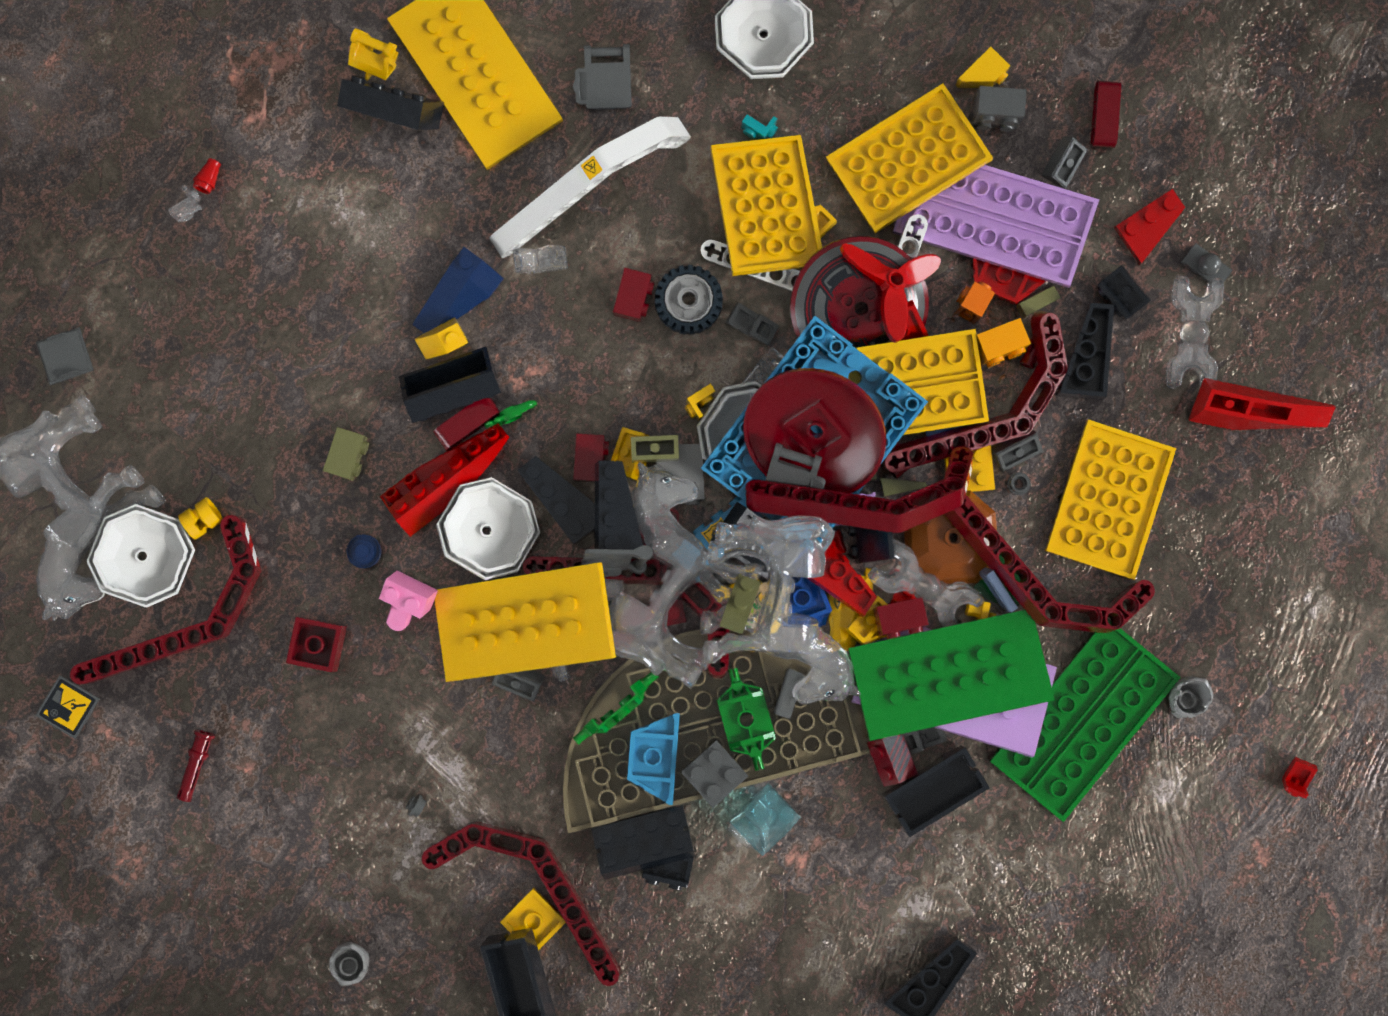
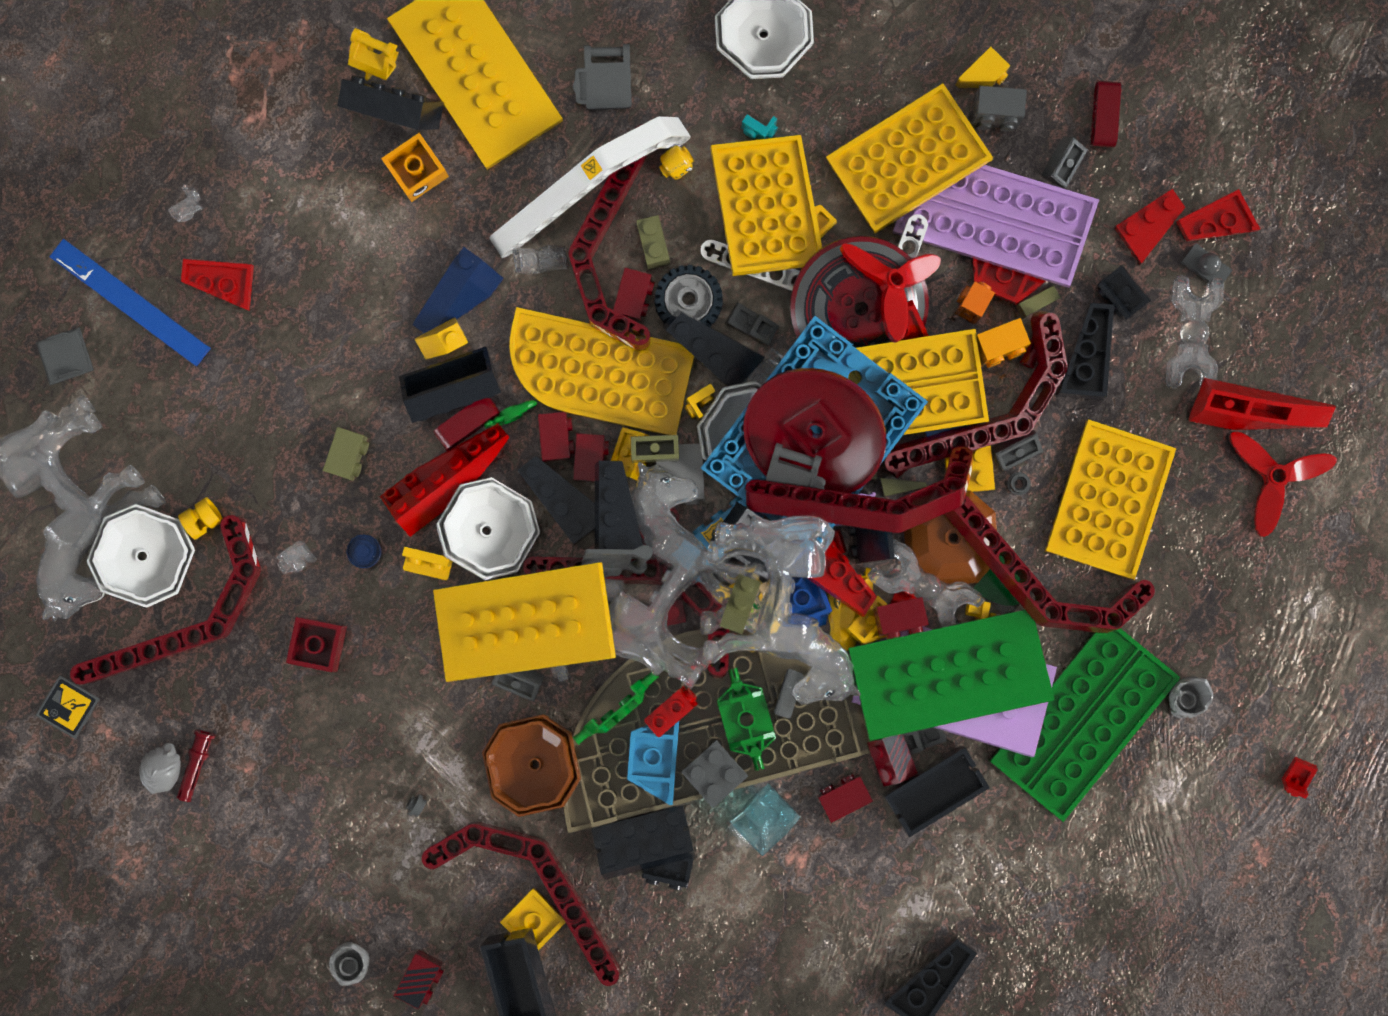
(130, 302): none -> blue tile
(160, 769): none -> light grey hair
(207, 177): red cone -> none
(220, 279): none -> red wing
(295, 558): none -> clear brick
(406, 599): bright pink brick -> none
(415, 167): none -> light orange brick
(418, 979): none -> brick
(426, 563): none -> yellow bracket
(511, 771): none -> dark orange rock
(554, 436): none -> dark red brick
(590, 247): none -> dark red beam
(597, 376): none -> yellow plate
(653, 242): none -> olive brick
(671, 711): none -> red bracket
(676, 162): none -> yellow head
(718, 352): none -> black wedge
(844, 797): none -> dark red brick
(998, 590): sand blue tile -> none
(1218, 219): none -> red wing
(1272, 494): none -> red piece

